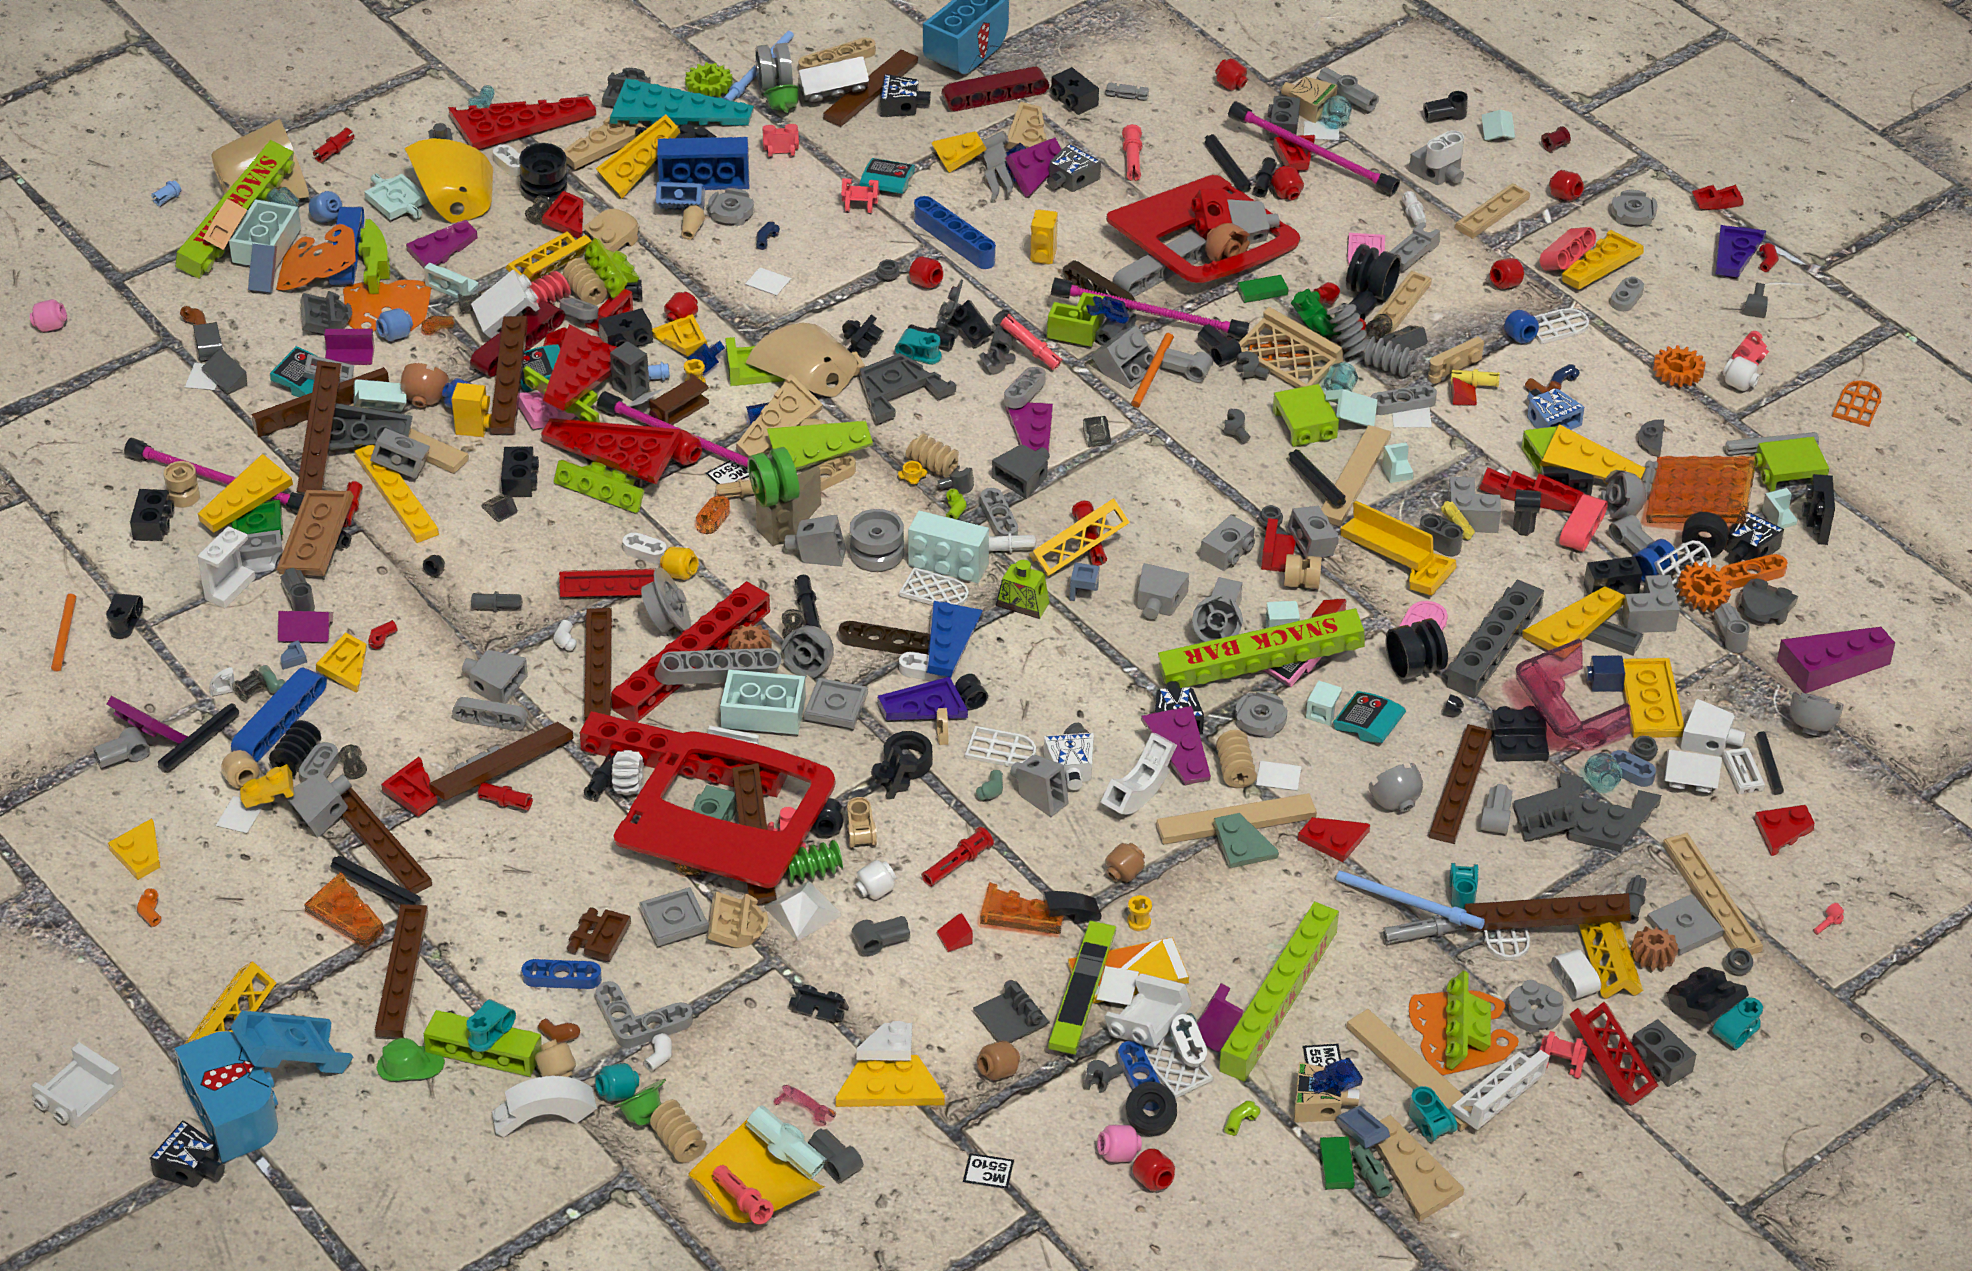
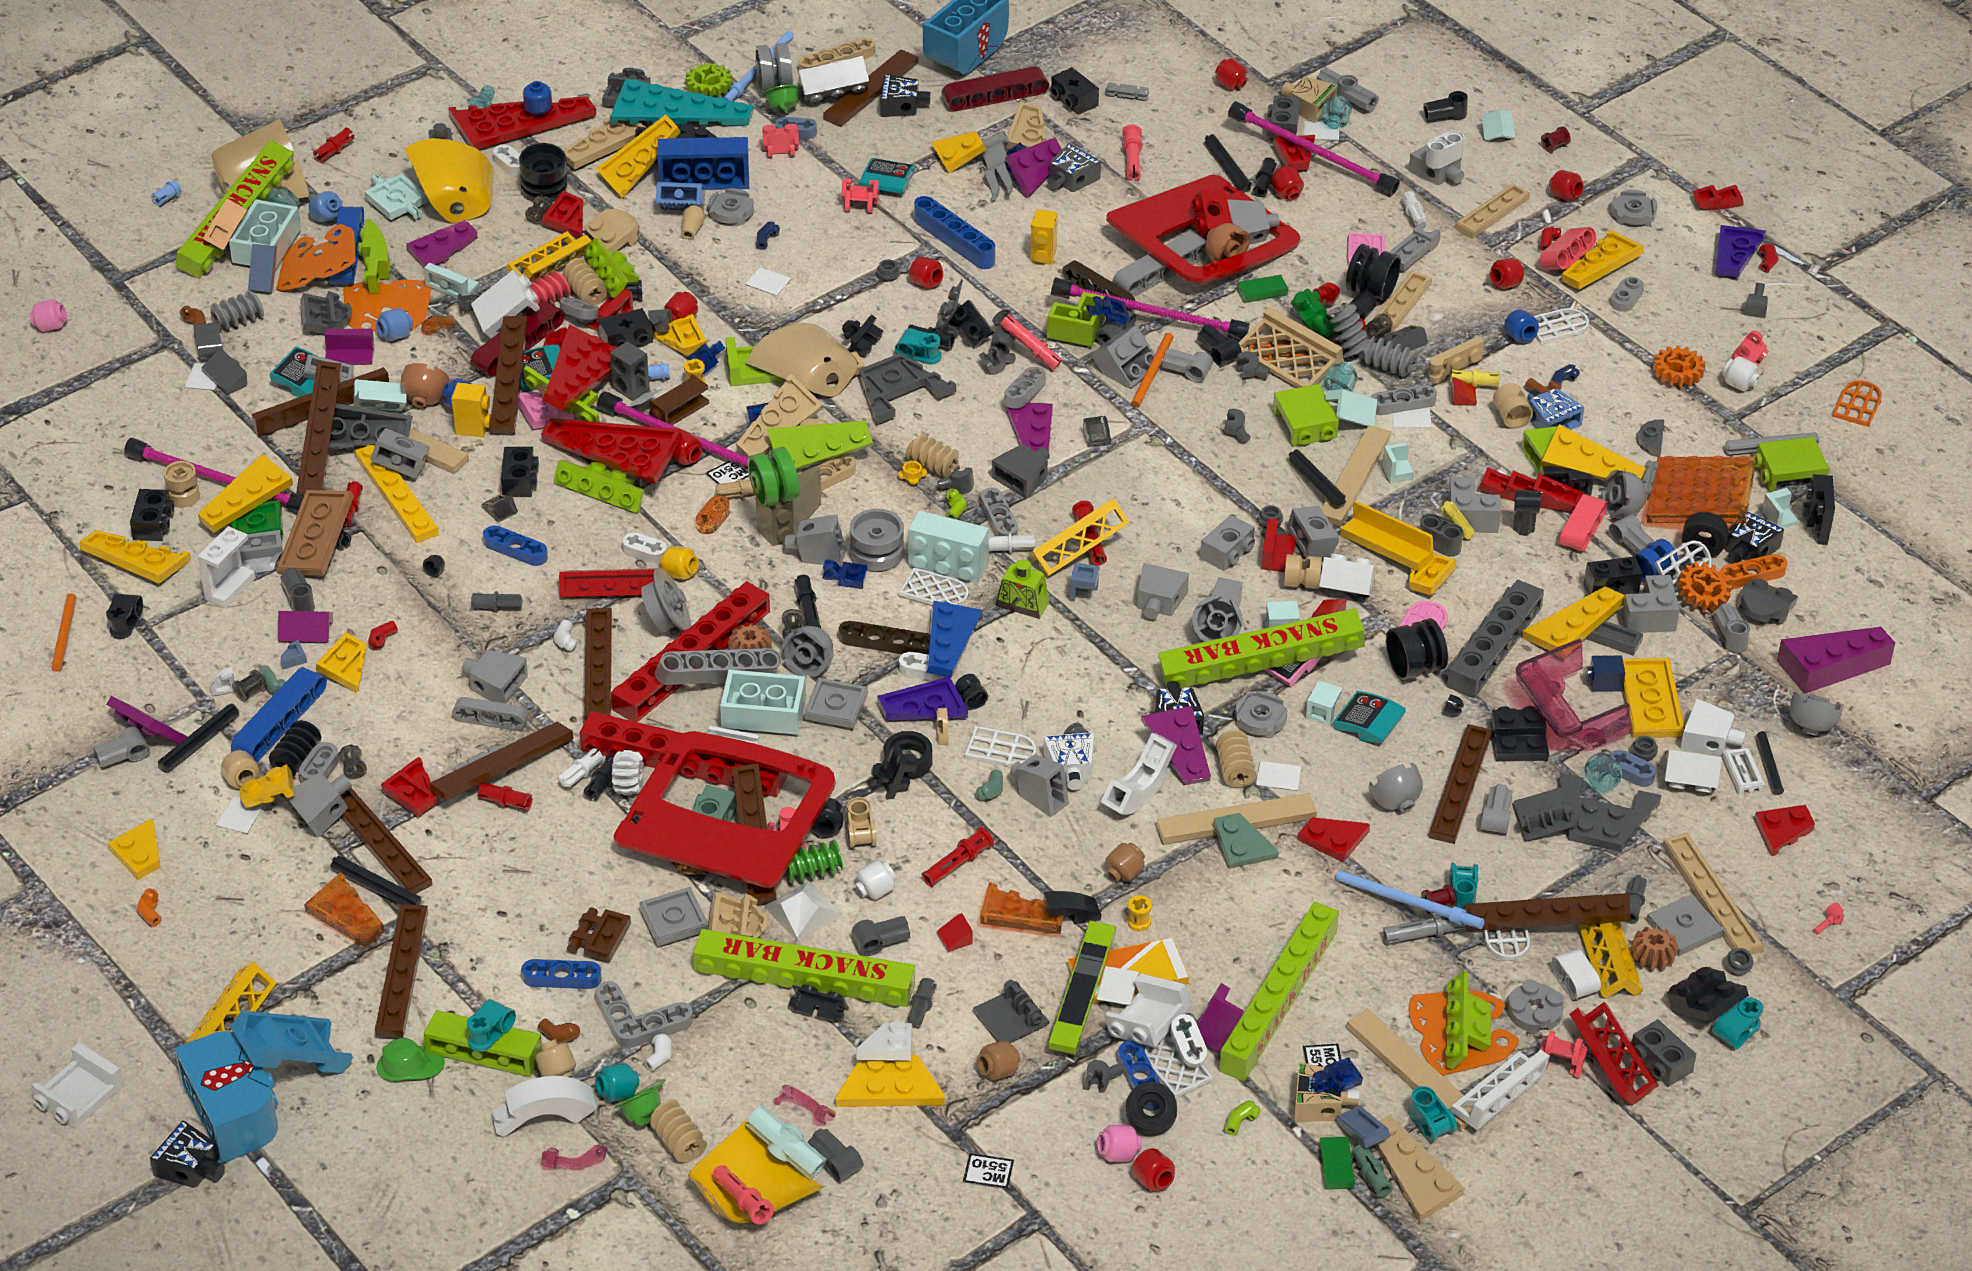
(135, 555): none -> yellow wing
(236, 309): none -> light grey piece
(529, 552): none -> blue beam
(537, 98): none -> blue head
(552, 1159): none -> clear pink piece
(580, 768): none -> white axle
(660, 319): none -> dark grey piece
(798, 965): none -> lime brick
(806, 127): none -> sand blue beam
(848, 574): none -> clear blue plate
(922, 1001): none -> dark grey axle
(1347, 575): none -> white slope
(1443, 896): none -> dark red bush
(1512, 405): none -> tan wheel
(1547, 235): none -> red arm

